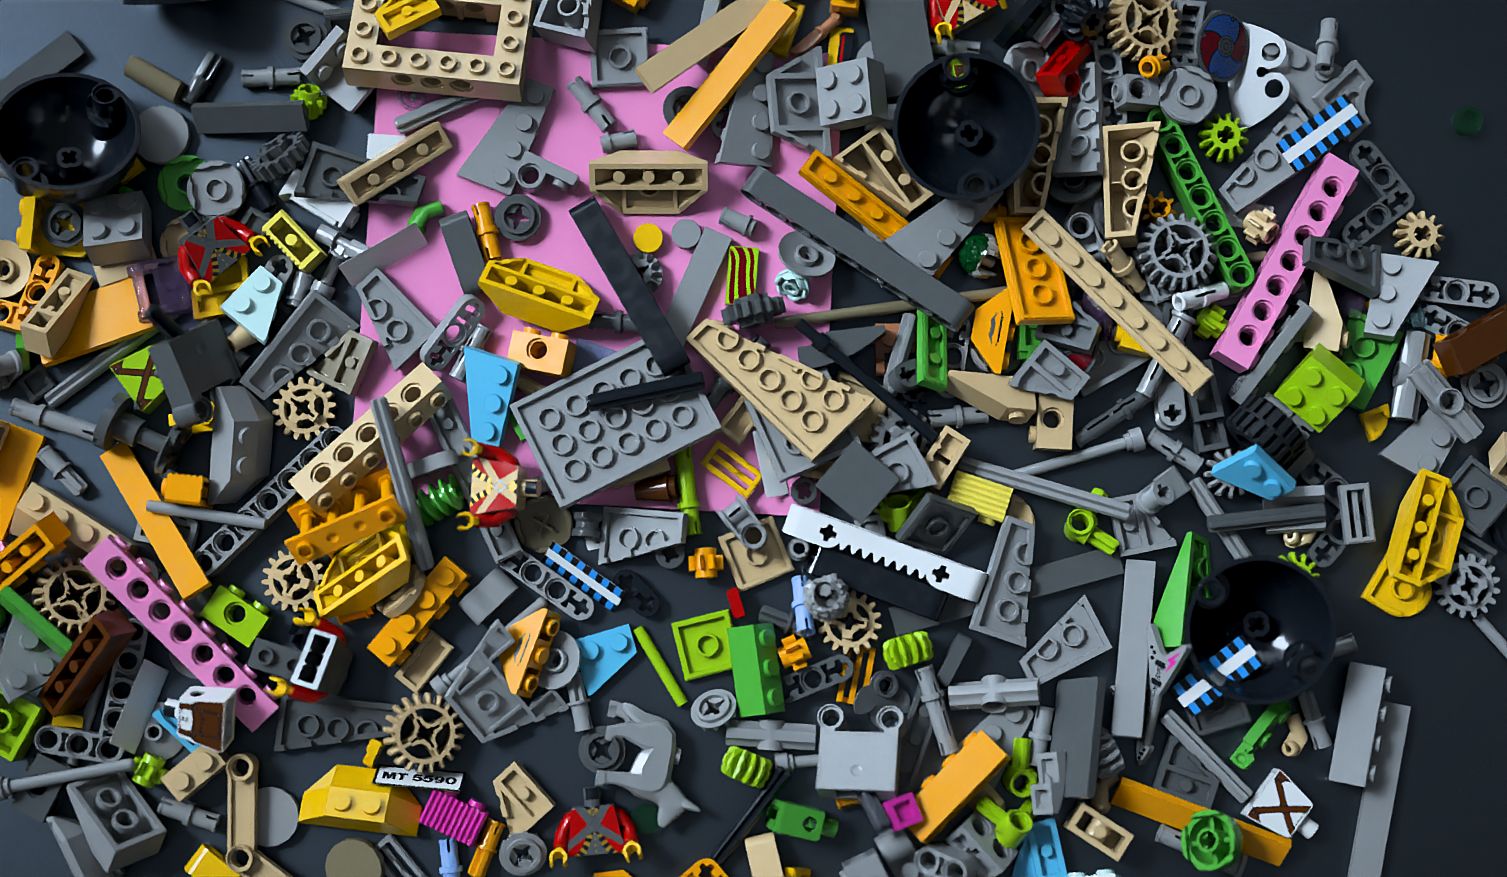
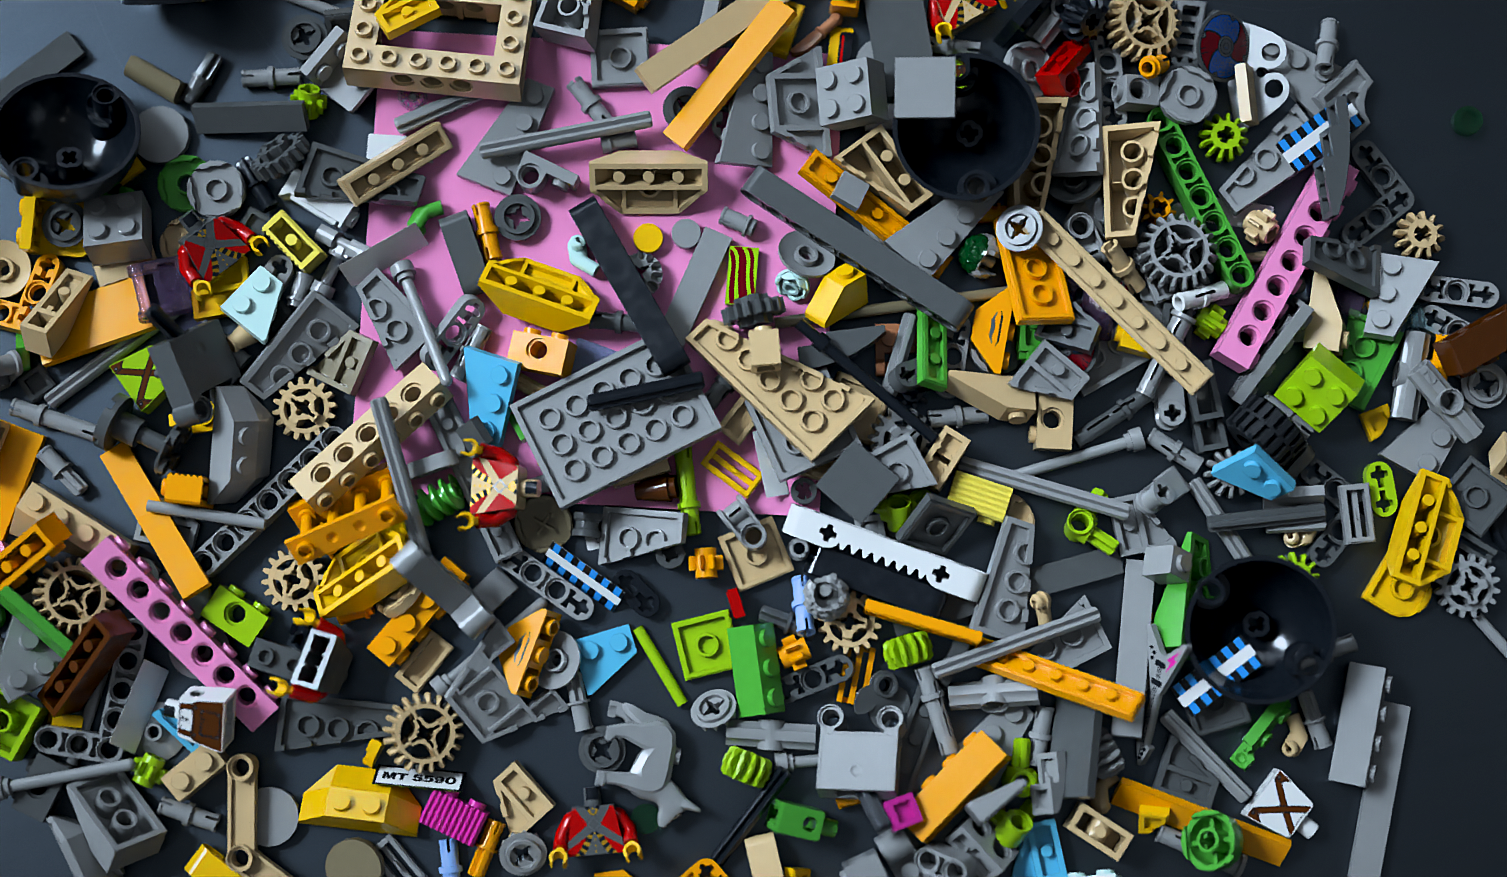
(404, 274): none -> light grey piece
(443, 588): none -> light grey beam
(476, 430): none -> dark grey tile
(565, 135): none -> light grey axle
(578, 256): none -> light aqua arm
(764, 349): none -> tan brick
(838, 295): none -> yellow slope
(850, 191): none -> light grey tile
(922, 622): none -> light orange tile
(925, 88): none -> light grey tile
(987, 806): none -> light grey slope
(1015, 642): none -> light grey axle
(1017, 215): none -> gear
(1042, 604): none -> tan arm
(1067, 683): none -> light orange tile
(1151, 818): none -> yellow tile
(1167, 564): none -> light grey brick
(1246, 94): none -> tile
(1332, 168): none -> dark grey slope
(1387, 488): none -> lime beam

